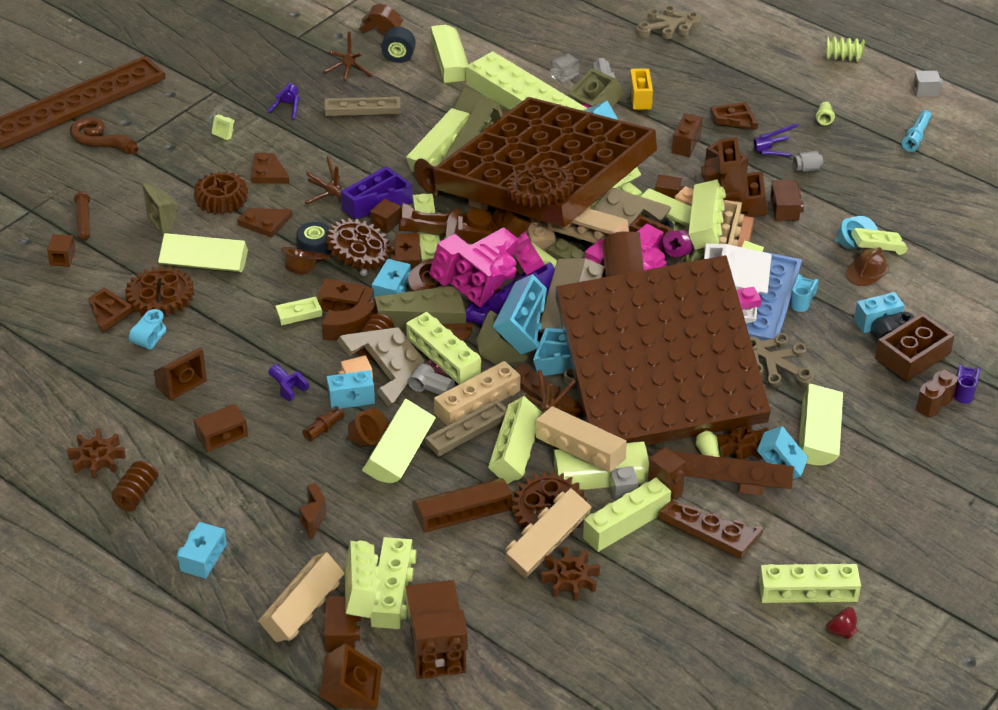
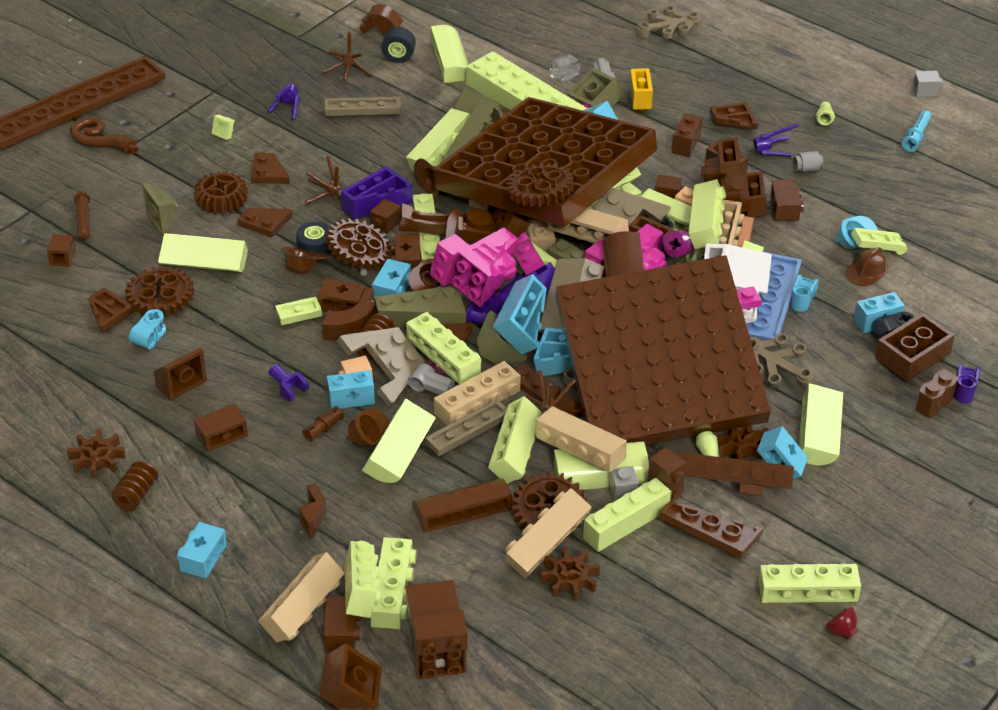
(844, 49): yellowish green piece -> none

